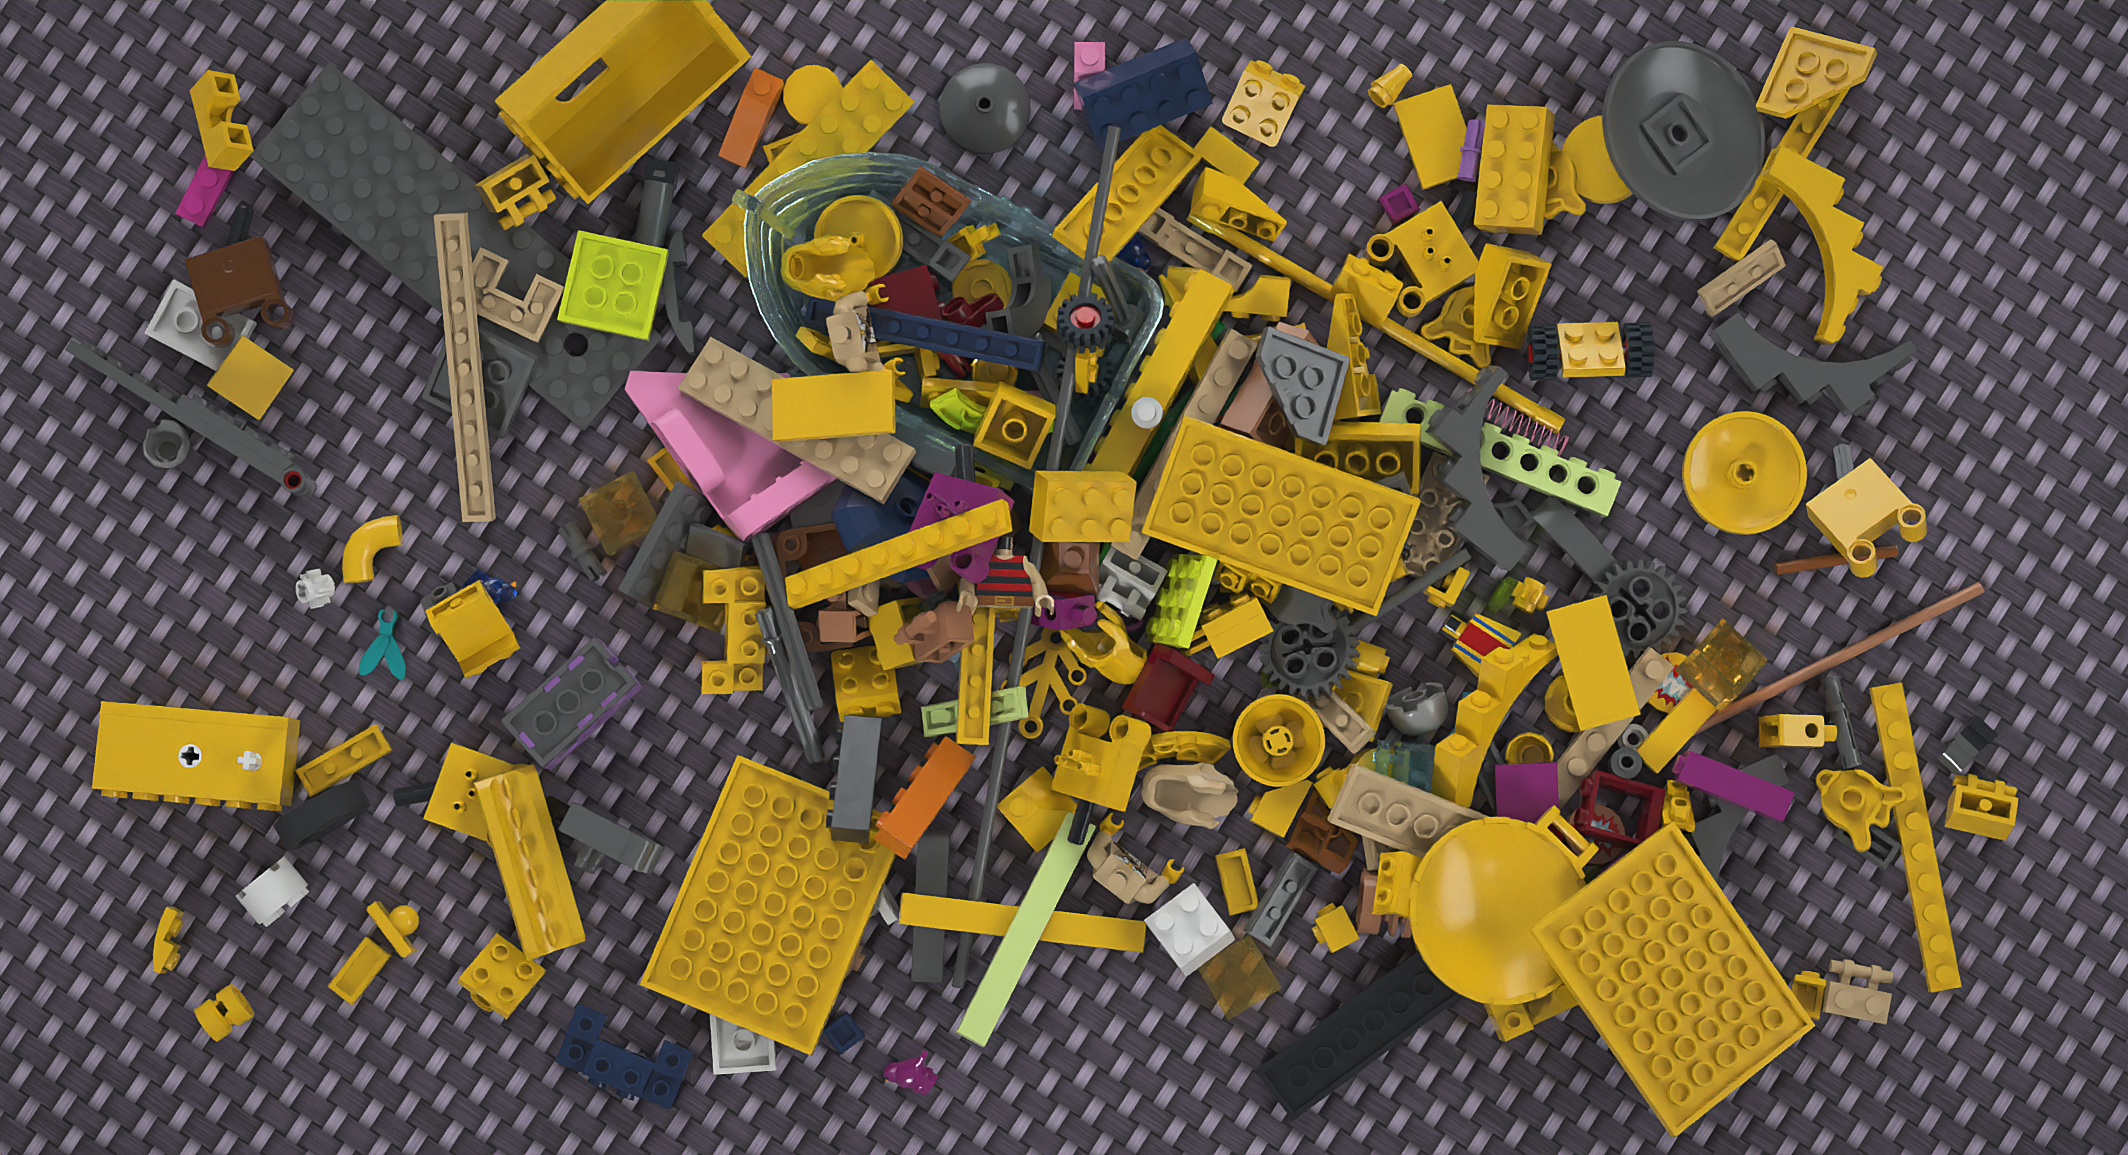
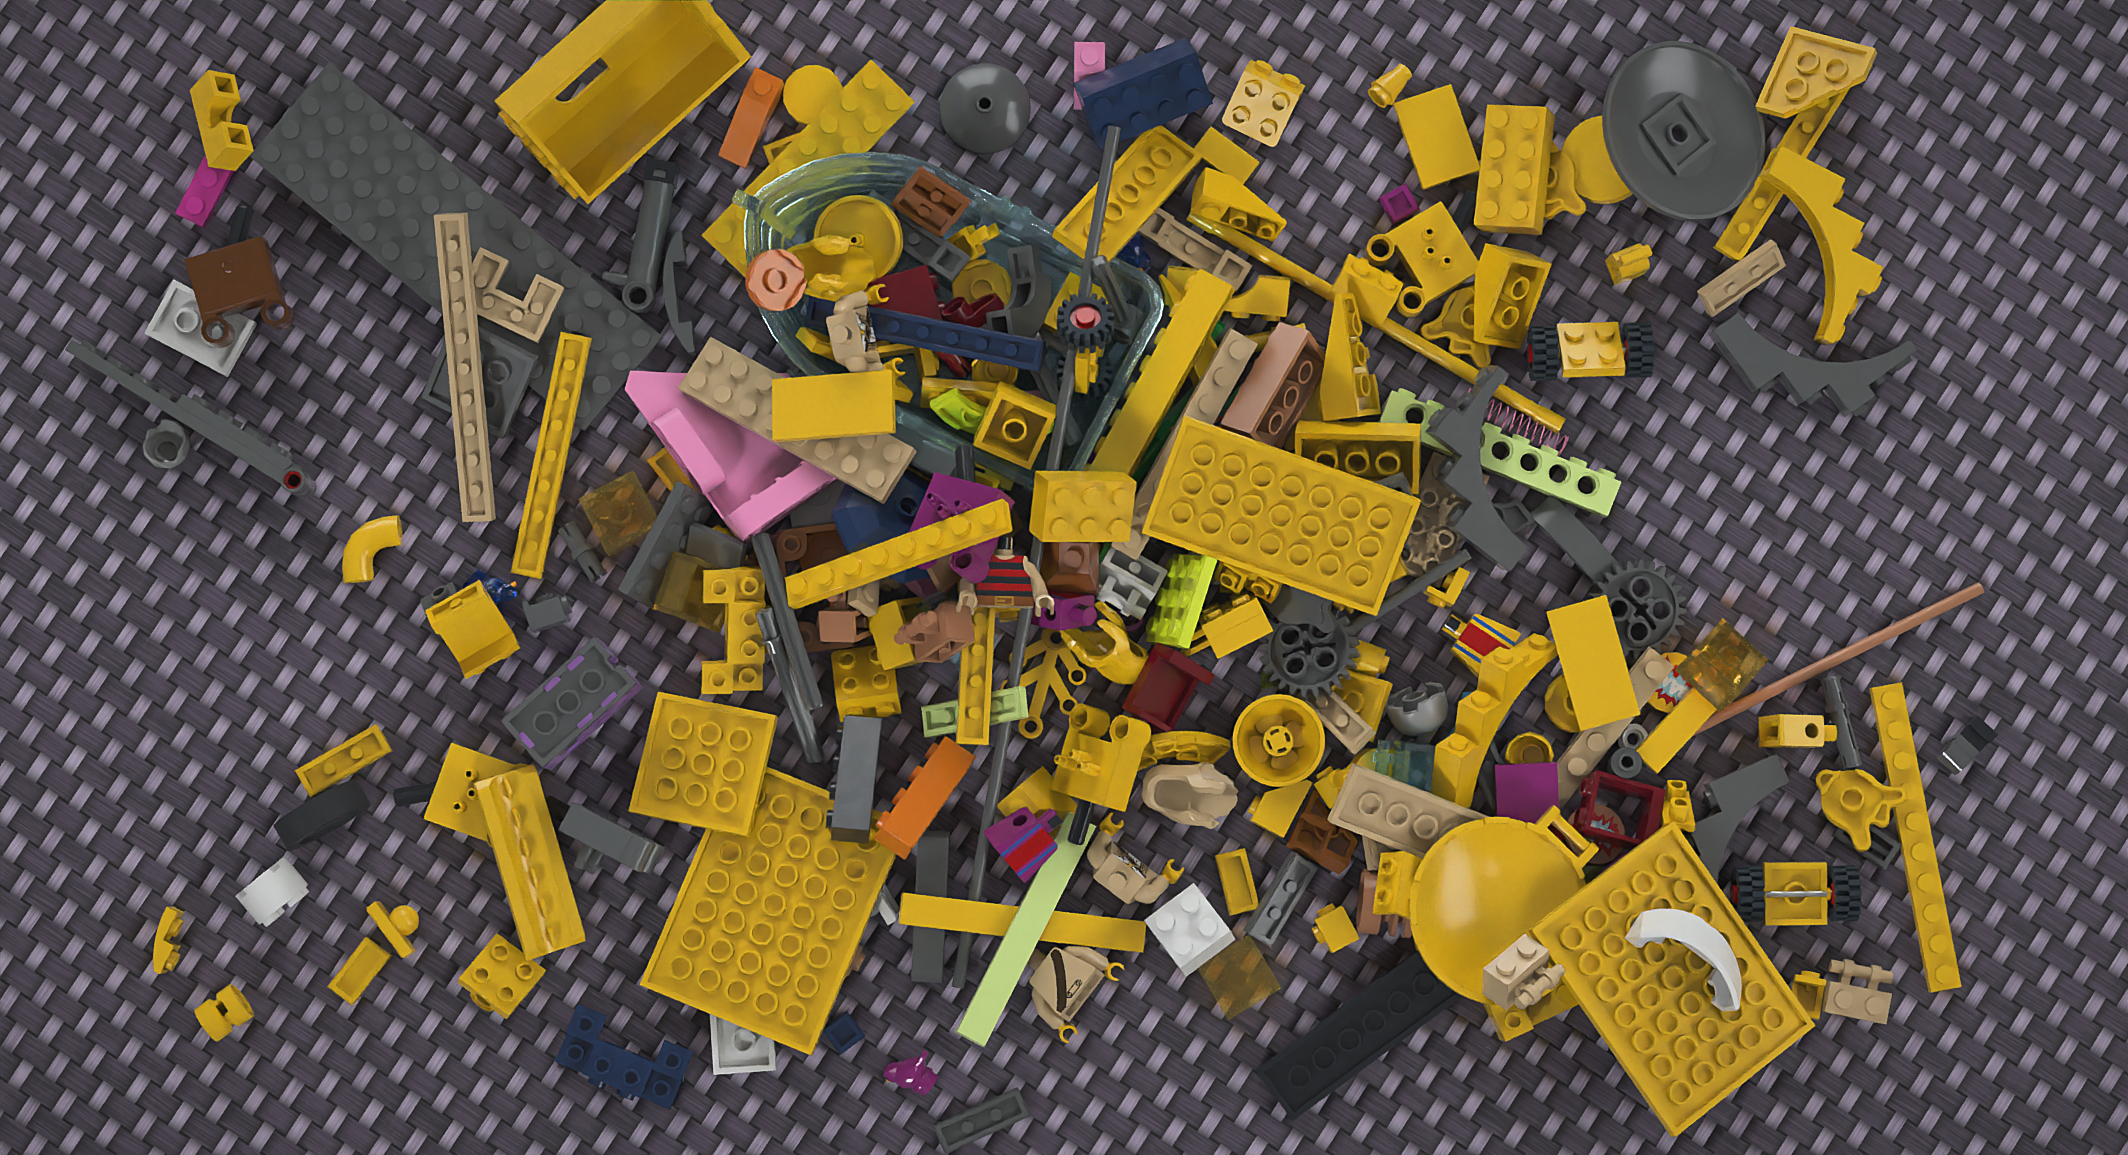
(154, 751): yellow piece -> none
(250, 377): yellow tile -> none
(315, 588): white gear -> none
(385, 646): teal piece -> none
(512, 184): yellow brick -> none
(547, 612): none -> dark grey brick
(551, 455): none -> yellow tile
(613, 285): neon yellow plate -> none
(703, 764): none -> yellow plate
(775, 280): none -> orange tile
(981, 1120): none -> dark grey tile
(1025, 840): none -> magenta torso
(1065, 982): none -> tan torso
(1147, 412): white plate -> none
(1303, 381): plate -> none
(1471, 151): medium lavender axle -> none
(1501, 594): clear neon green tile -> none
(1520, 974): none -> tan brick
(1529, 596): yellow gear -> none
(1629, 263): none -> yellow piece
(1701, 939): none -> white windscreen
(1732, 786): magenta brick -> none
(1744, 473): yellow dish -> none
(1796, 893): none -> plate
(1829, 560): dark orange piece -> none
(1862, 509): yellow piece -> none
(1982, 807): yellow brick -> none

